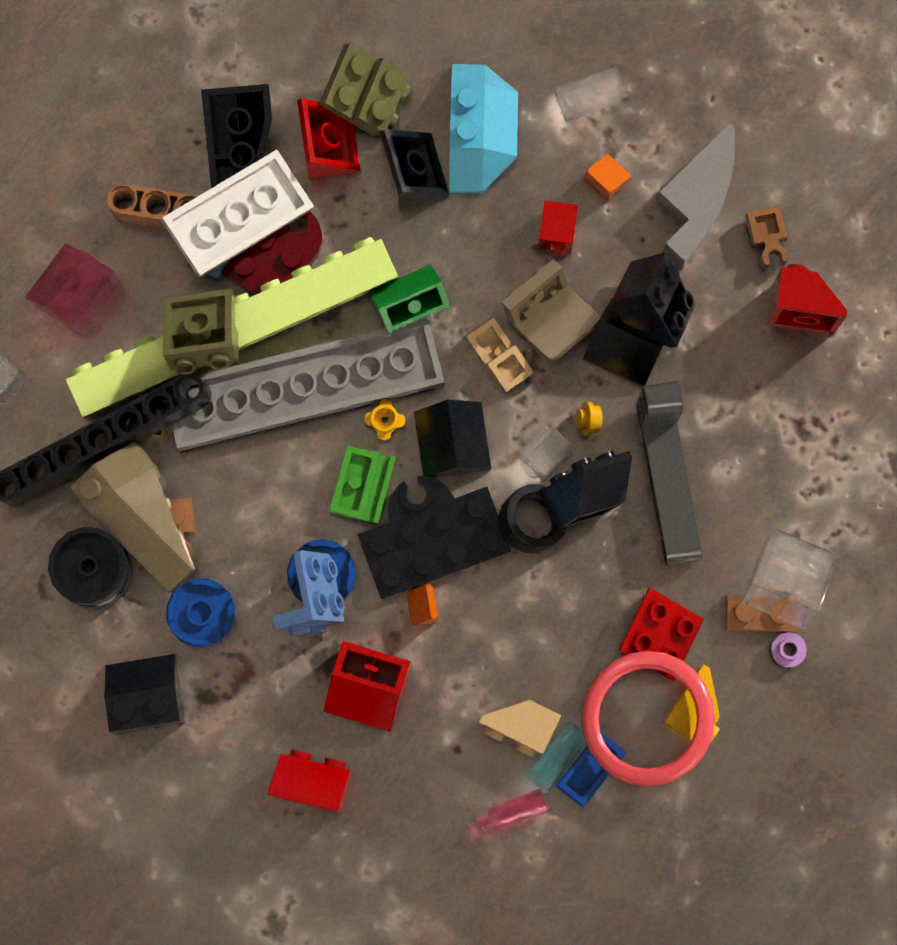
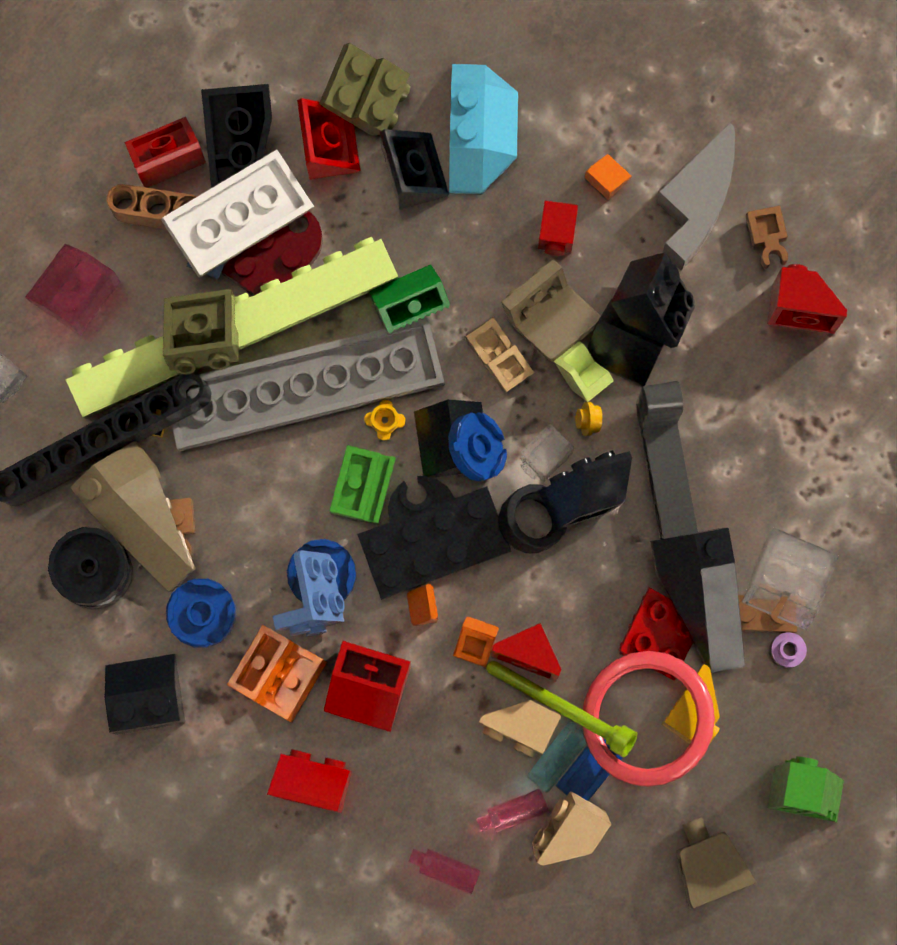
(165, 152): none -> red slope
(277, 673): none -> orange slope
(446, 869): none -> clear pink cylinder
(475, 641): none -> orange slope
(477, 446): none -> blue tile
(529, 652): none -> red slope
(572, 832): none -> tan slope
(582, 372): none -> yellowish green panel
(591, 94): clear plate -> none
(618, 738): none -> lime piece
(704, 591): none -> black wedge
(710, 865): none -> dark tan torso
(806, 789): none -> bright green wedge

